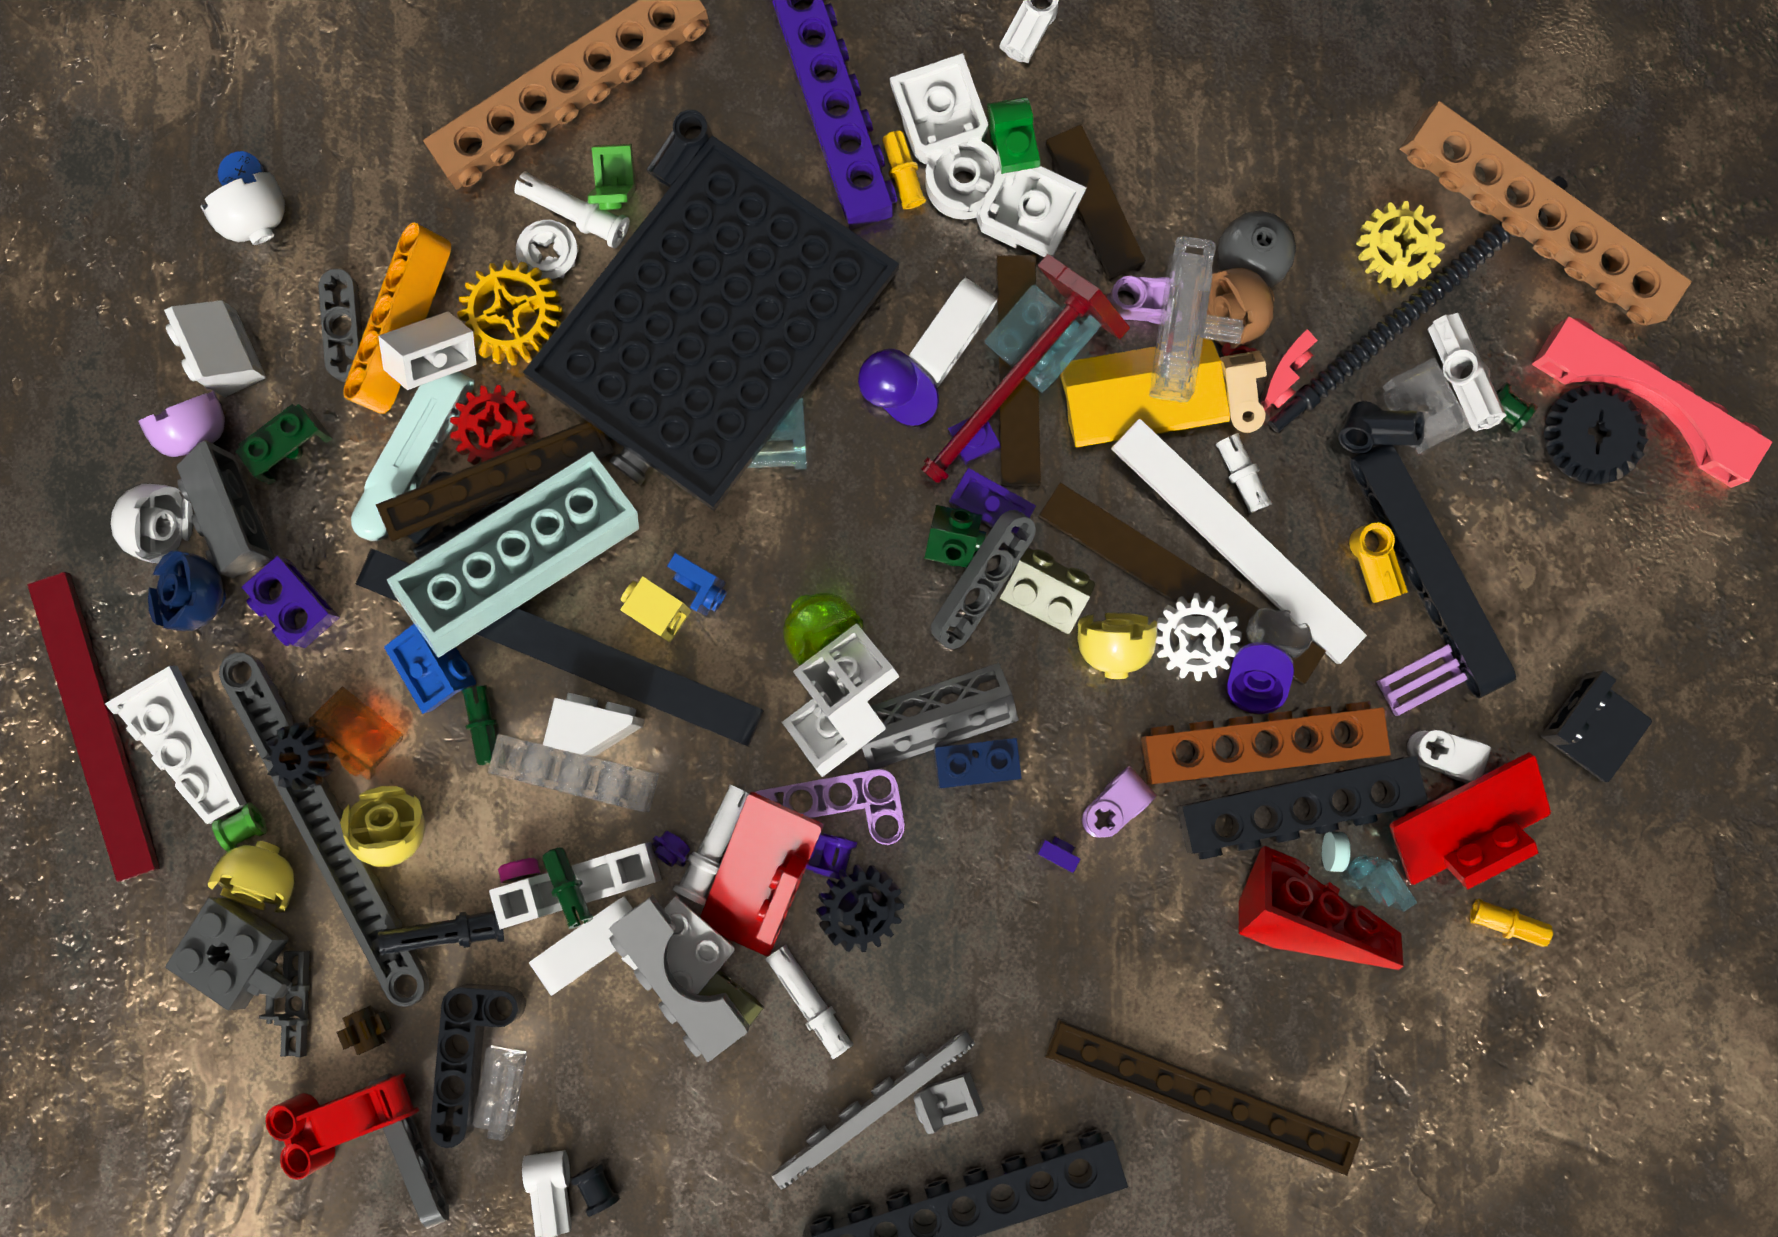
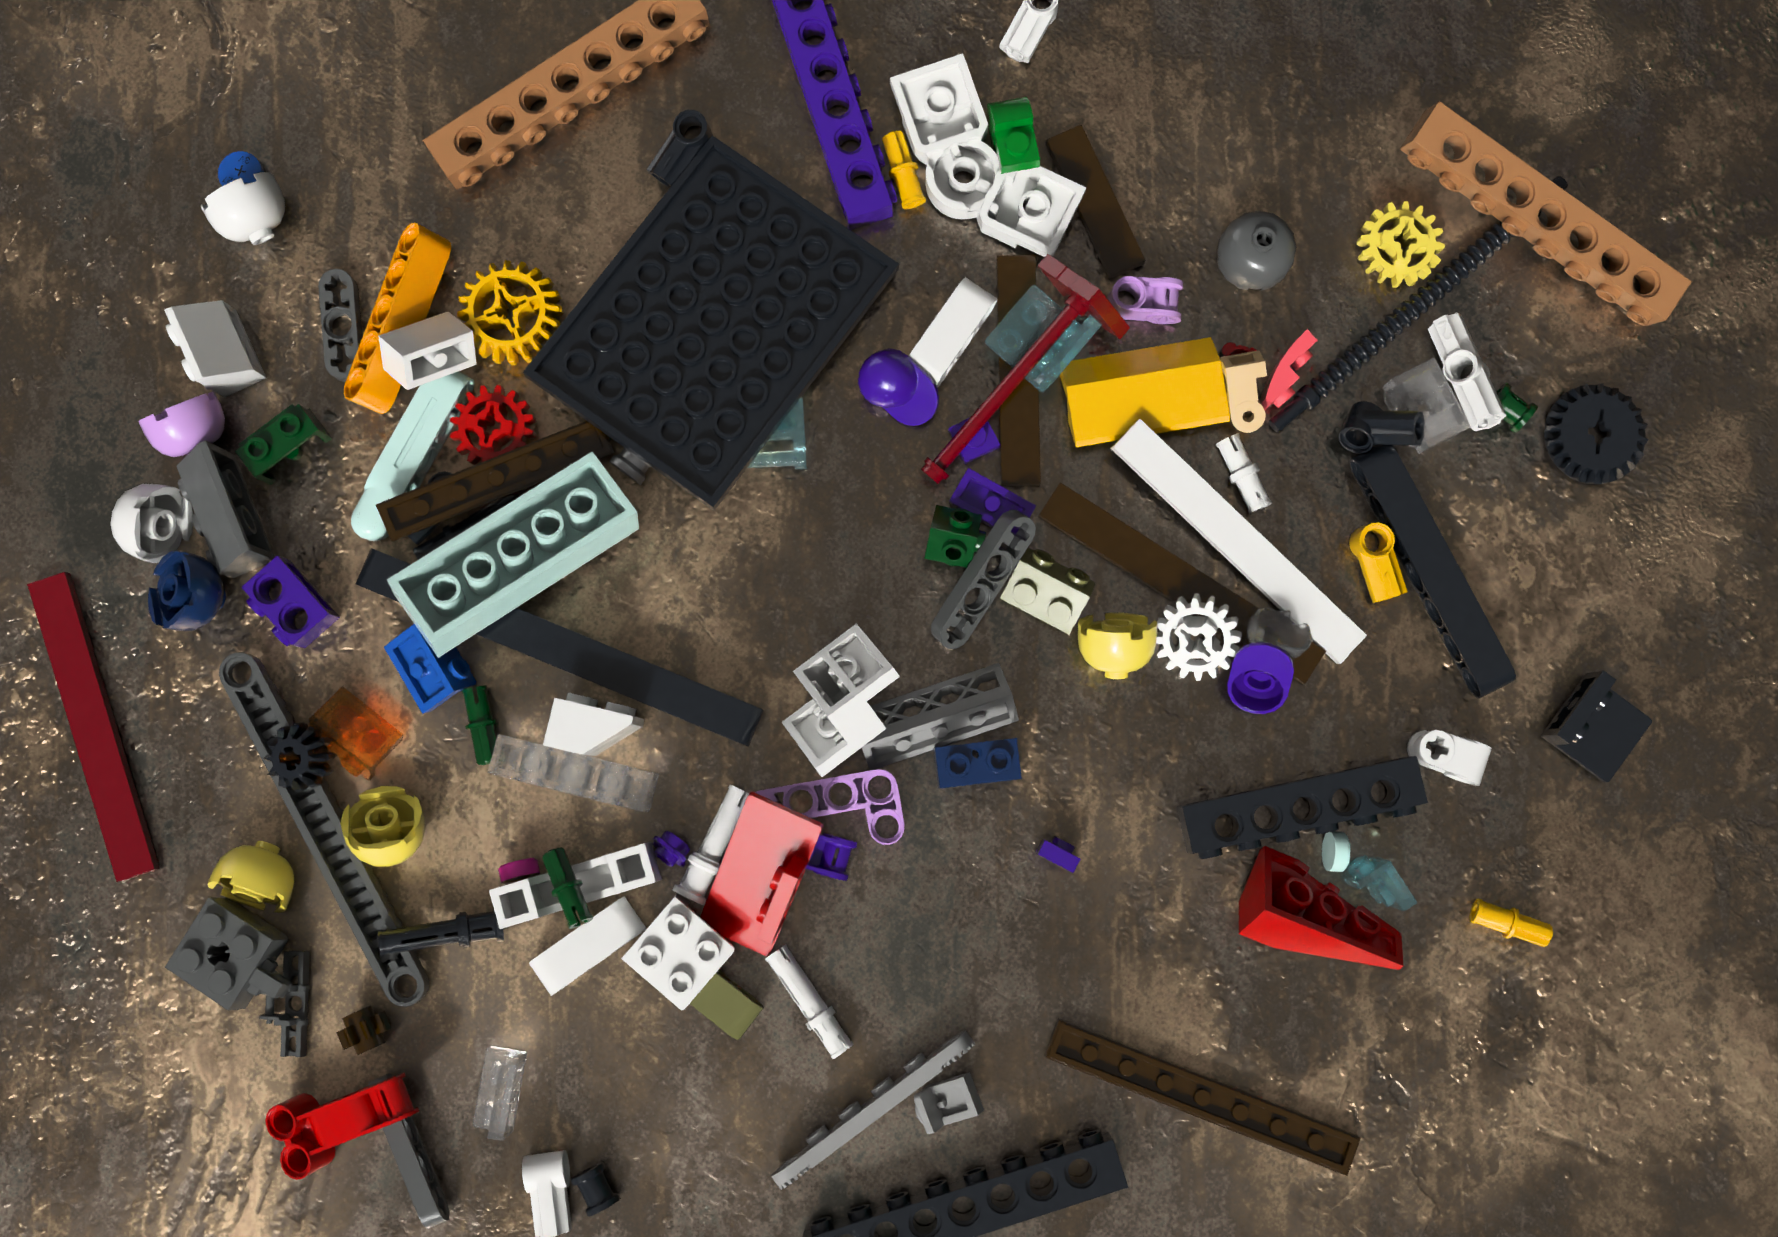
(174, 731): white wing -> none
(239, 827): bright green bush -> none
(466, 1065): black beam -> none
(544, 233): white gear -> none
(585, 215): white pin -> none
(613, 176): bright green bracket -> none
(654, 608): light yellow brick -> none
(697, 579): blue bracket -> none
(709, 1021): light grey arch -> none
(816, 623): clear neon green cylinder -> none
(853, 896): black gear -> none
(1122, 799): lavender piece -> none
(1186, 321): clear piece -> none
(1242, 296): medium nougat cylinder -> none
(1366, 740): dark orange brick -> none
(1450, 665): lavender tile -> none
(1475, 827): red bracket -> none
(1718, 441): coral arch -> none

